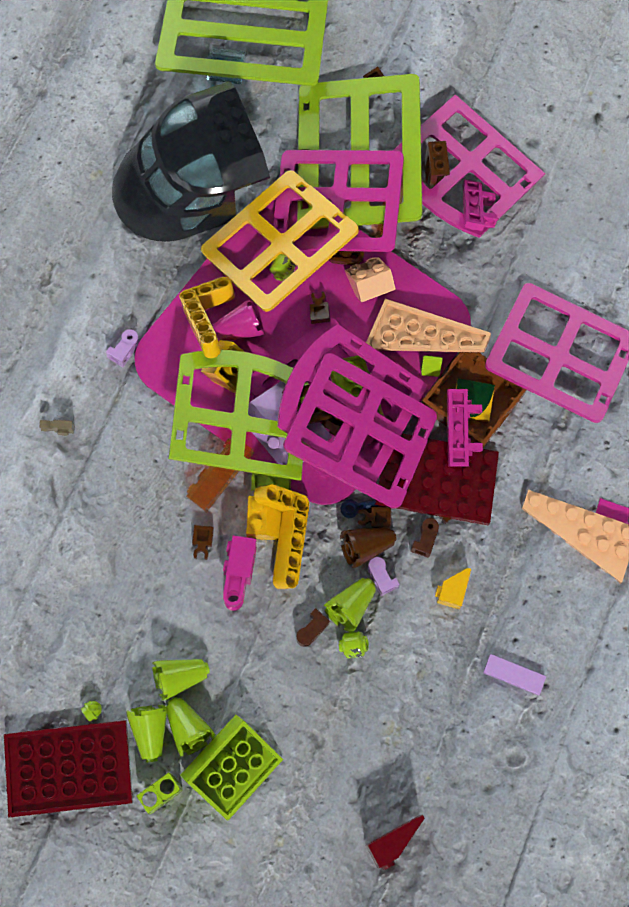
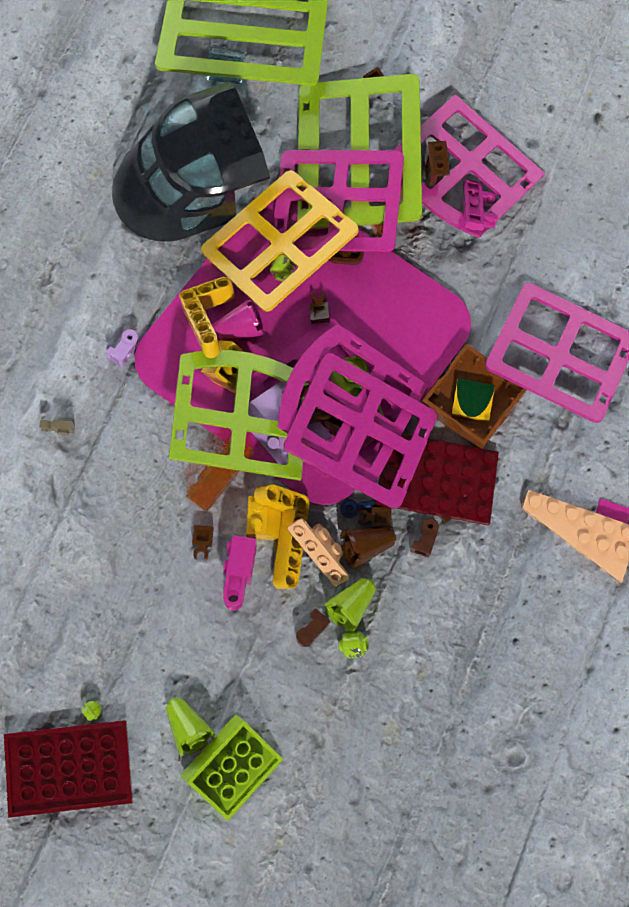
(148, 730): lime cone -> none
(155, 787): lime piece -> none
(178, 675): lime cone -> none
(262, 480): lime plate -> none
(321, 549): none -> light nougat bracket
(370, 279): light nougat slope -> none
(380, 576): lavender leg -> none
(391, 845): dark red slope -> none
(412, 329): light nougat wing -> none
(431, 366): lime slope -> none
(453, 589): yellow slope -> none
(458, 412): dark pink hinge -> none
(514, 674): lavender tile -> none

